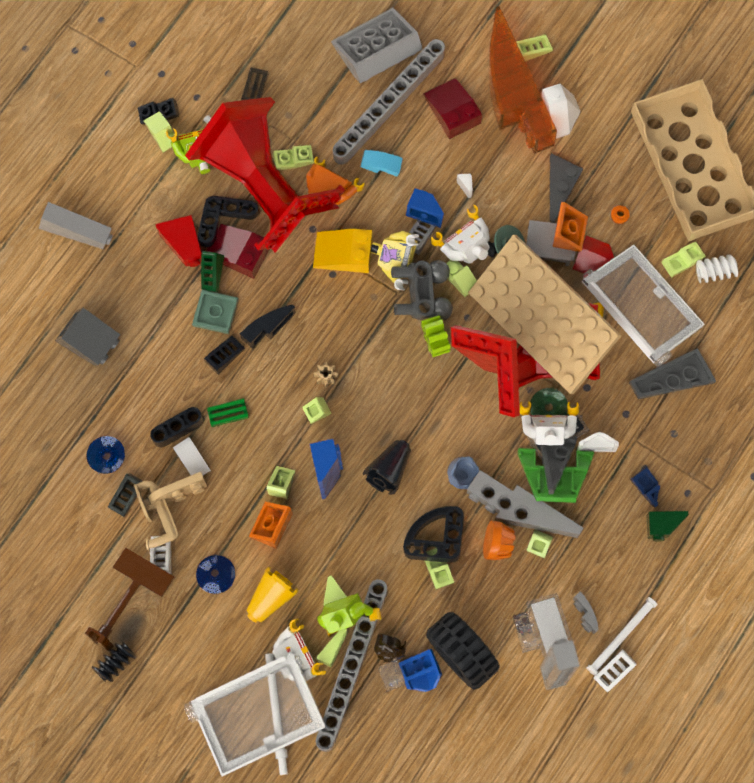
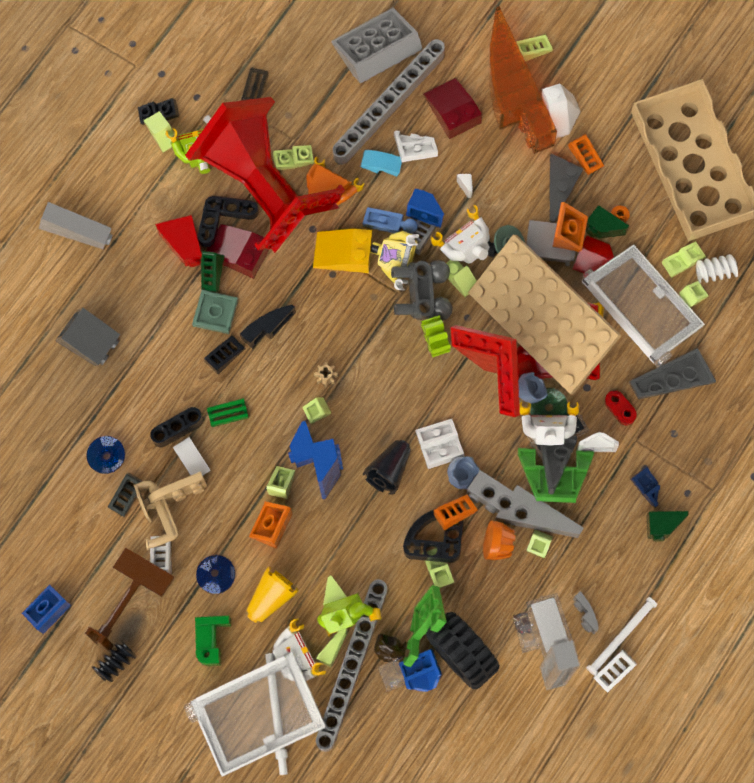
(46, 609): none -> blue slope
(207, 638): none -> green piece
(300, 446): none -> blue slope
(388, 221): none -> medium blue plate
(415, 147): none -> white wing
(426, 614): none -> bright green wing
(439, 443): none -> white slope
(452, 520): none -> orange slope
(531, 388): none -> sand blue hair
(581, 158): none -> orange slope
(605, 225): none -> dark green slope
(618, 408): none -> red plate
(693, 294): none -> yellowish green slope

